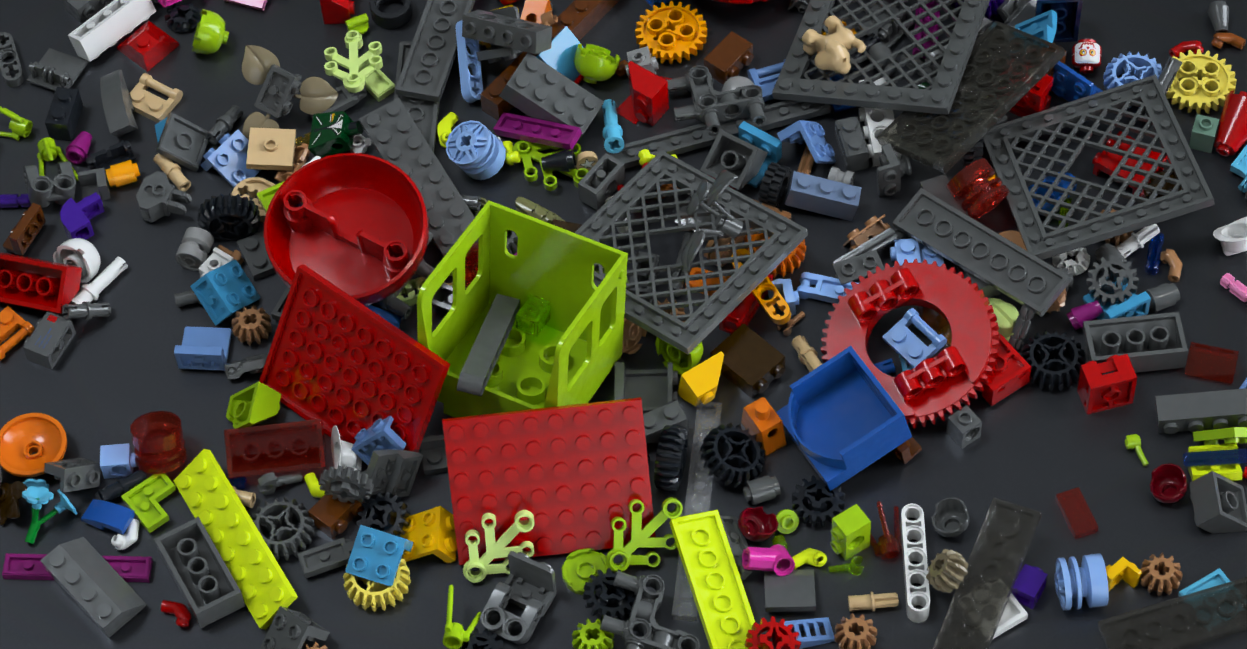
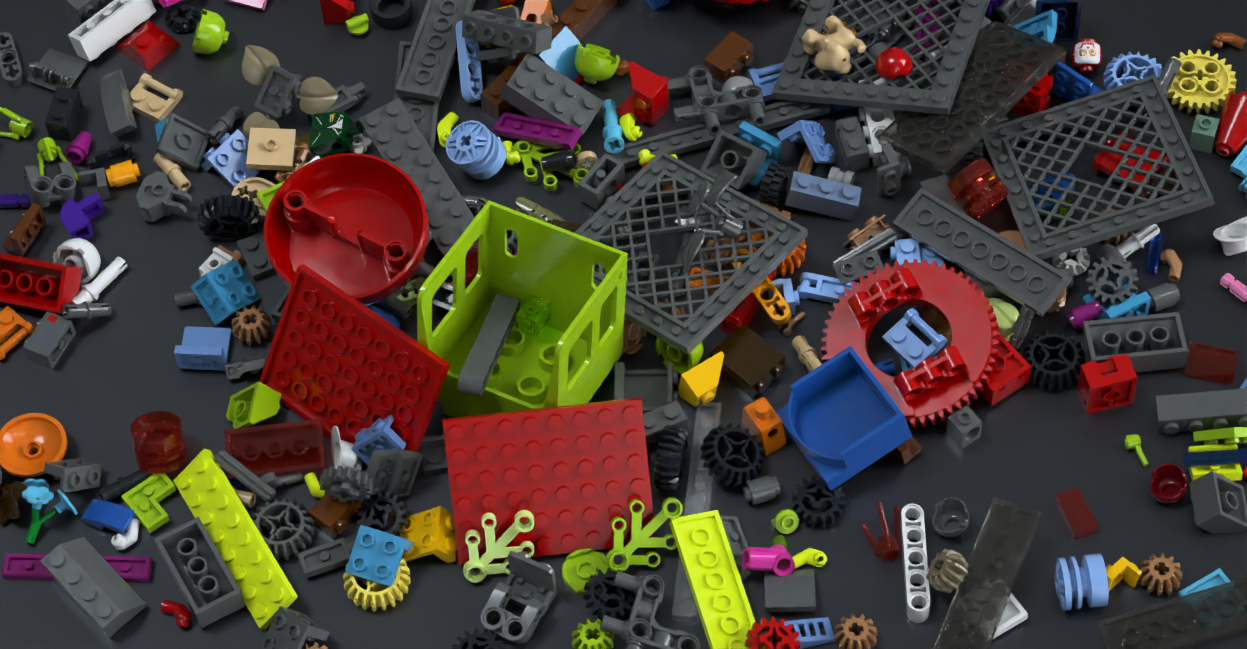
(117, 460): light blue brick -> none
(194, 248): light grey wheel -> none
(245, 475): none -> dark grey axle
(354, 80): yellowish green plant -> none
(378, 84): yellowish green tile -> none
(454, 632): lime plant -> none
(631, 131): none -> neon yellow arm
(643, 58): light grey brick -> none
(671, 32): light orange gear -> none
(756, 524): dark red hair -> none
(850, 532): lime brick -> none
(855, 570): clear neon green hand -> none
(872, 601): tan axle -> none
(893, 63): none -> red hair
(1029, 585): dark purple brick -> none
(1185, 46): red arm -> none
(1219, 16): dark grey cone -> none

